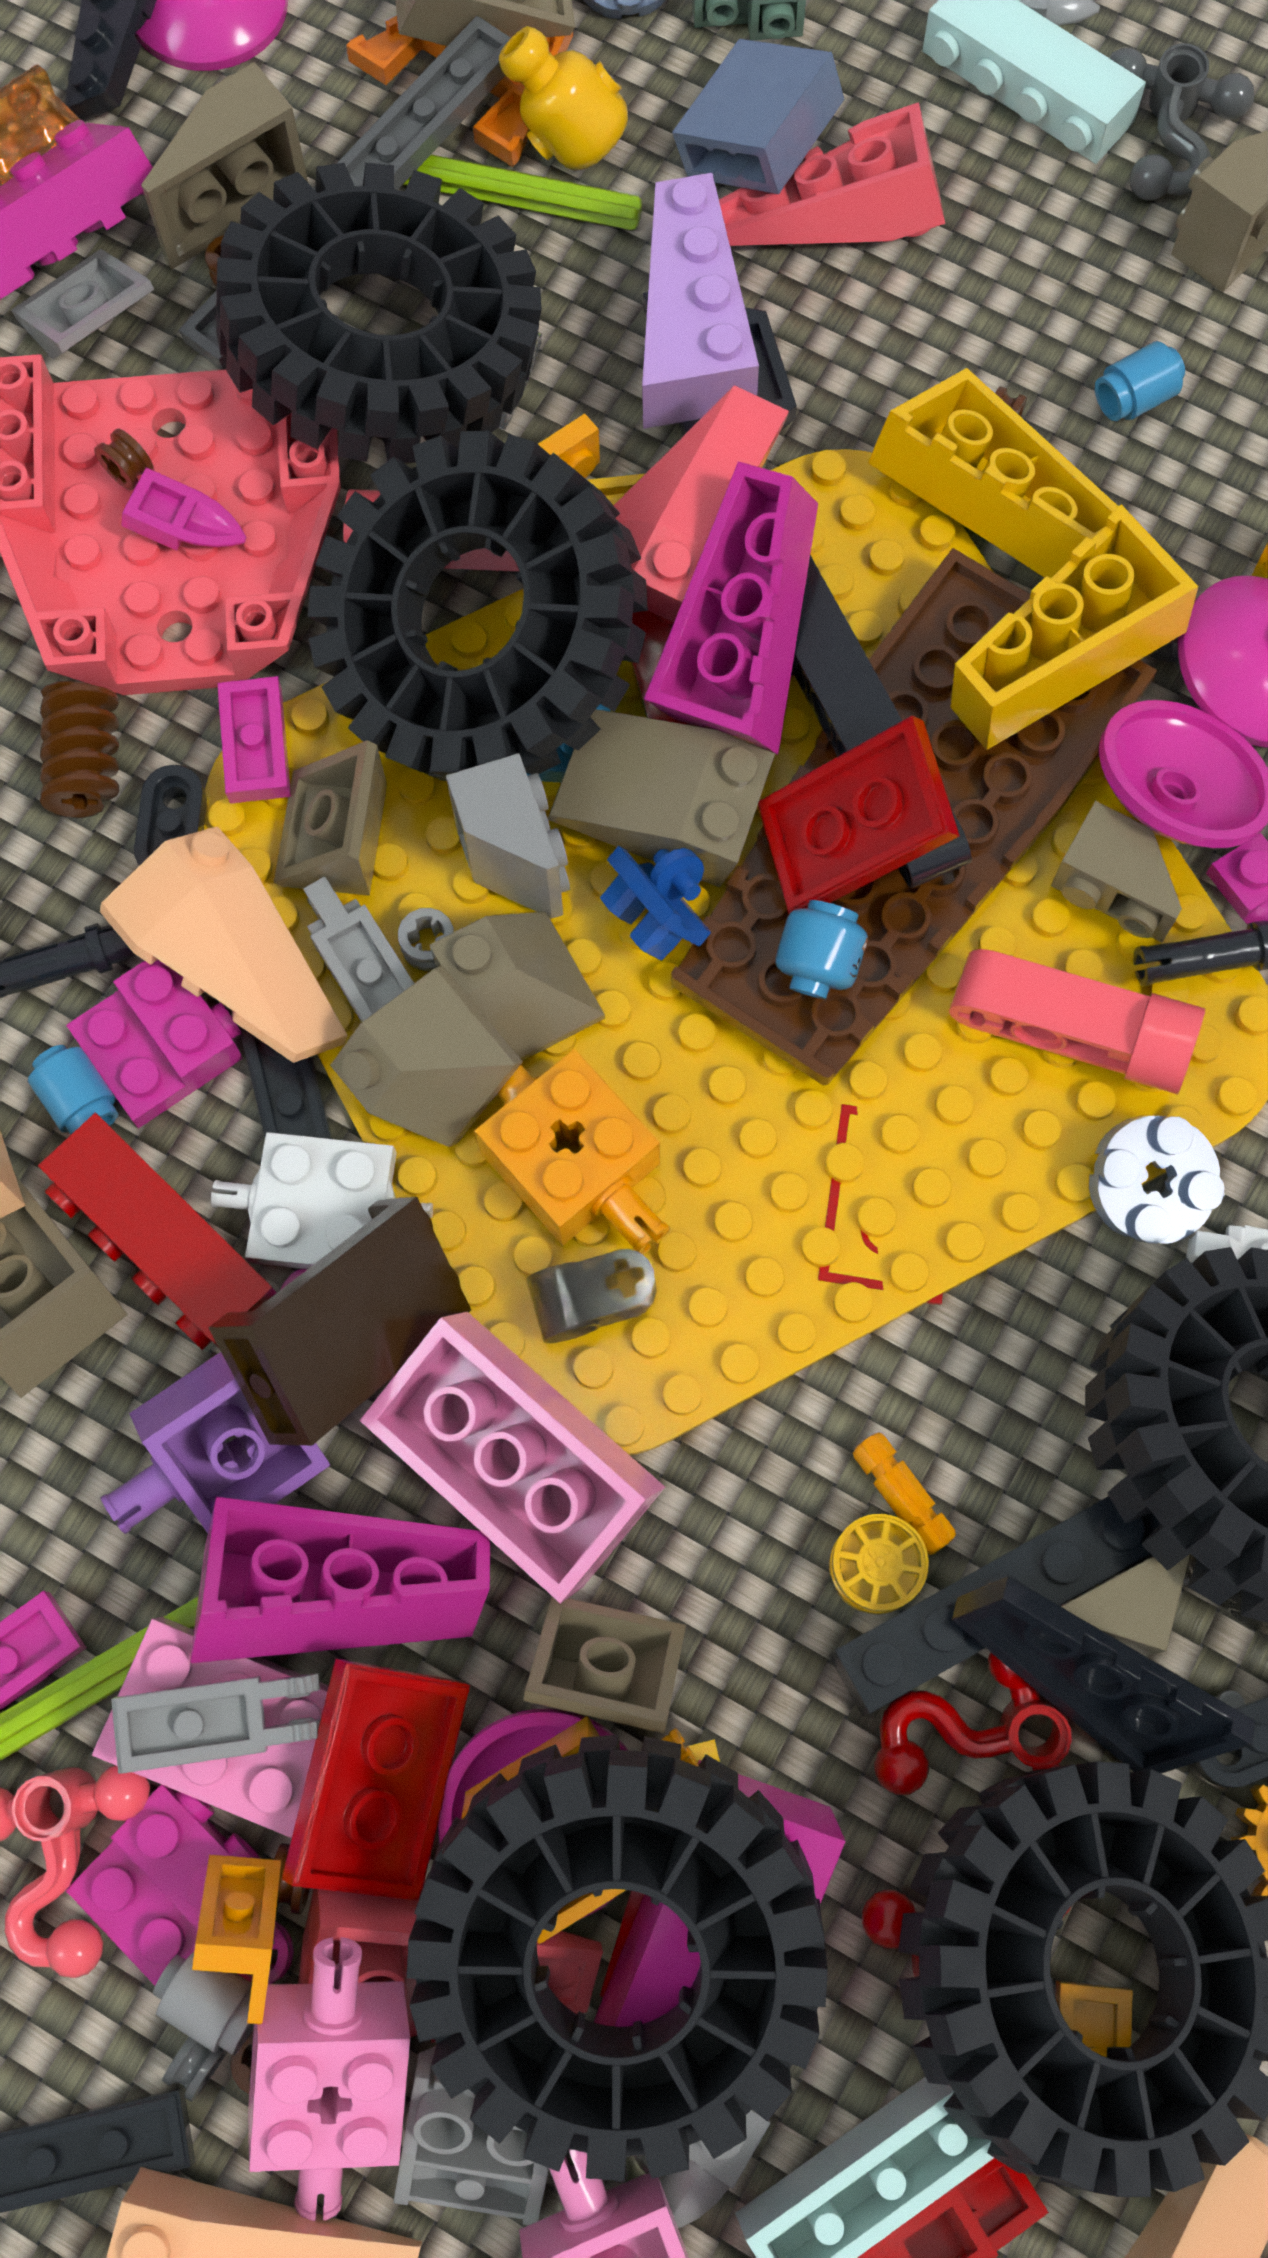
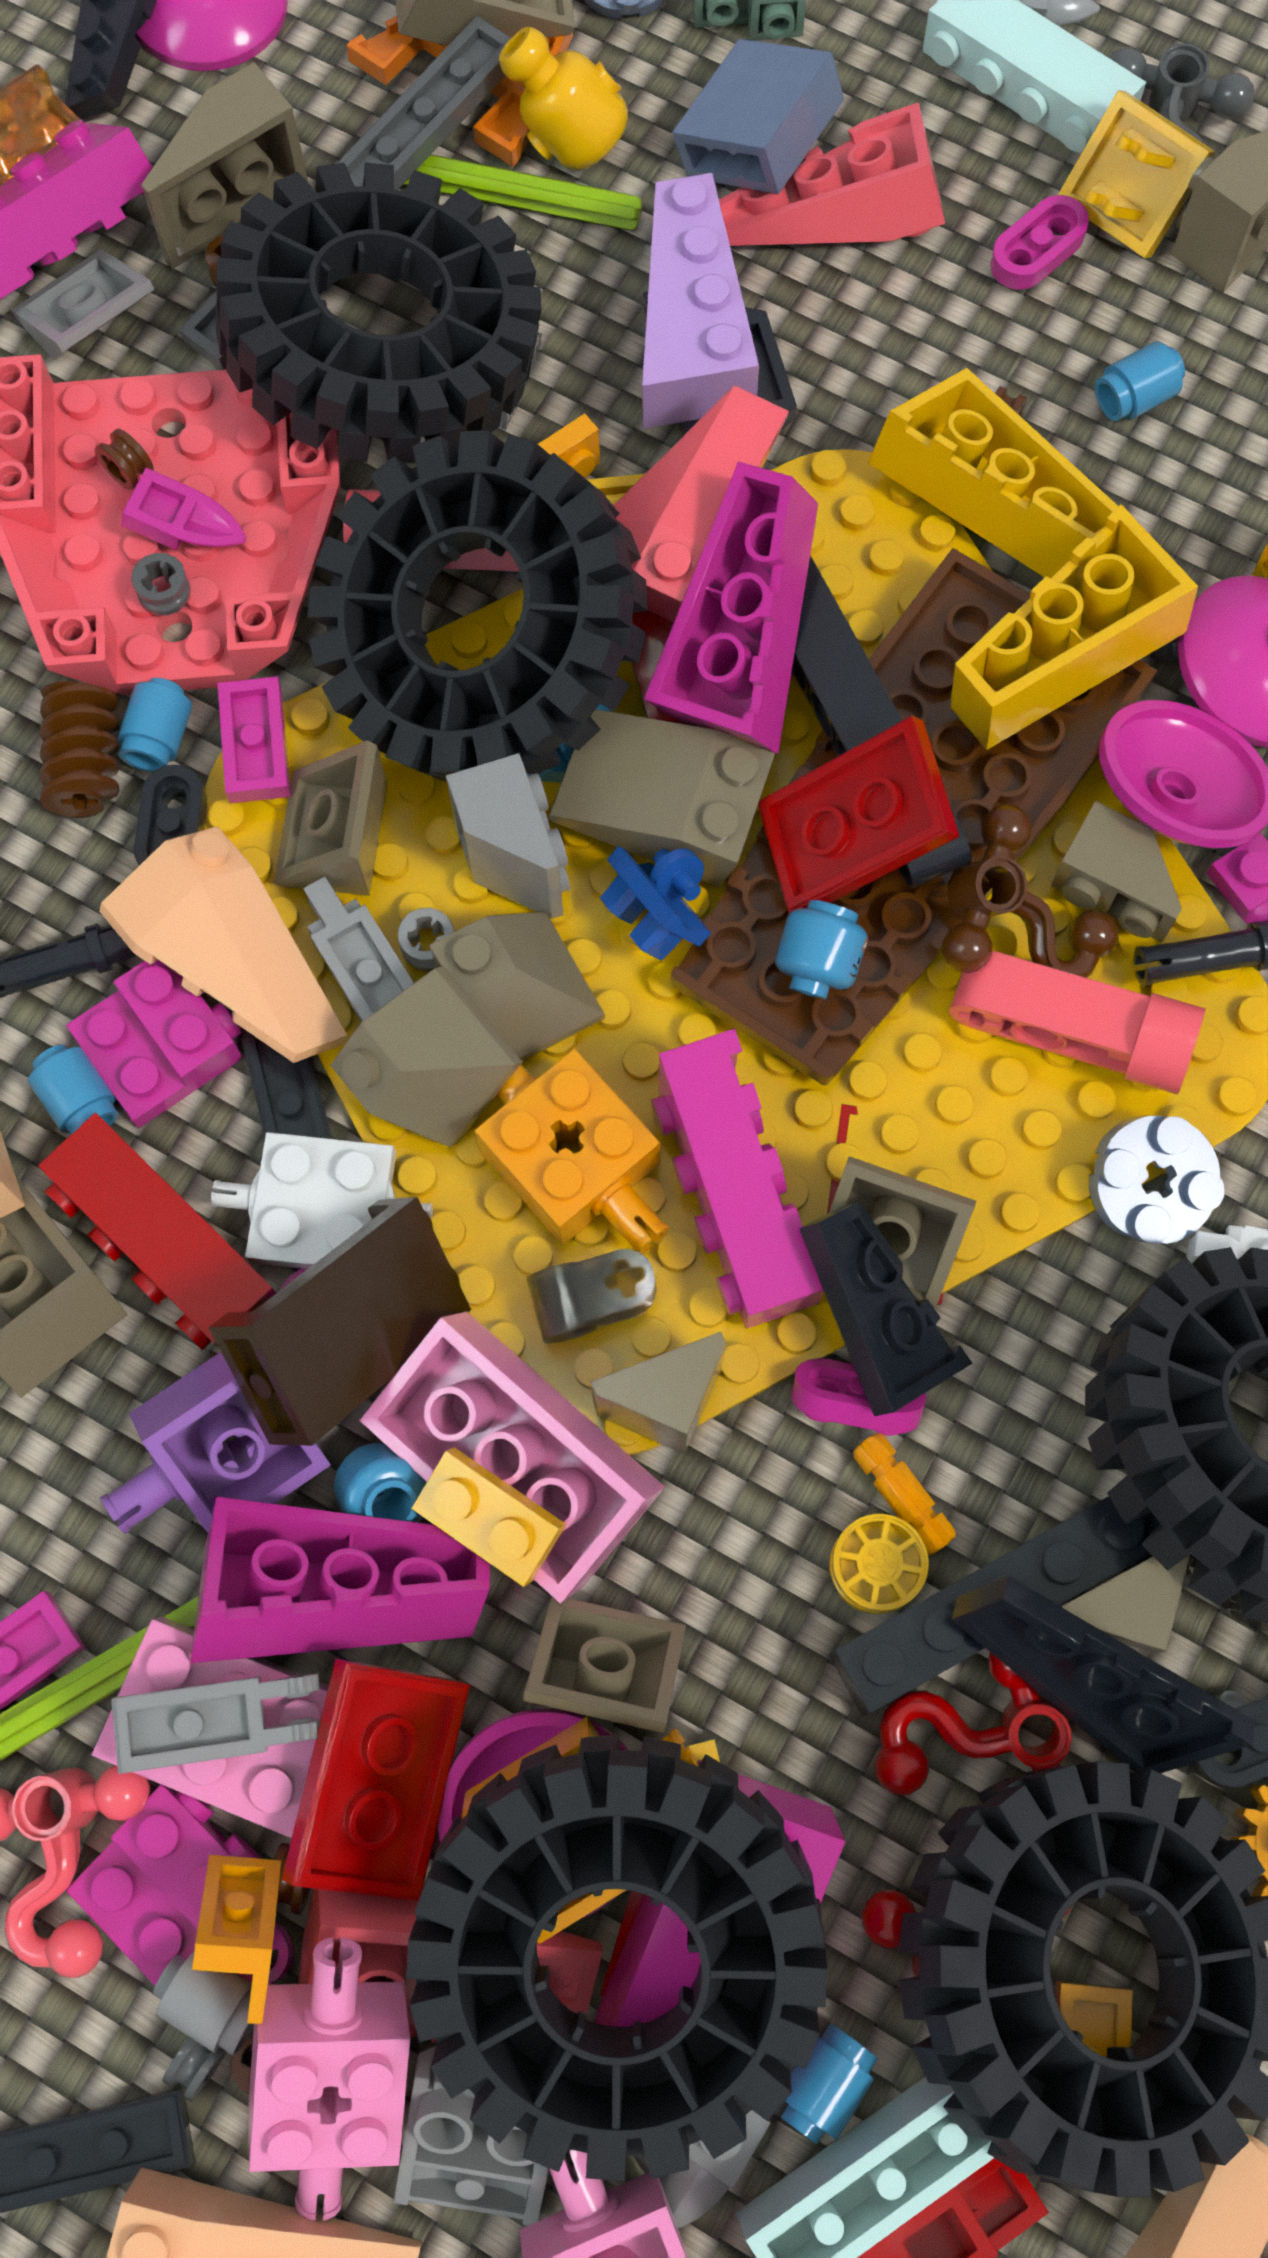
(153, 724): none -> dark azure brick
(156, 566): none -> dark grey bush
(377, 1484): none -> dark azure head
(488, 1516): none -> yellow plate
(663, 1394): none -> dark tan slope
(734, 1181): none -> dark pink wedge
(830, 2086): none -> dark azure brick
(833, 1393): none -> dark pink plate
(879, 1318): none -> black wing
(915, 1219): none -> dark tan slope
(969, 945): none -> reddish brown piece
(1033, 244): none -> dark pink plate
(1135, 173): none -> yellow plate

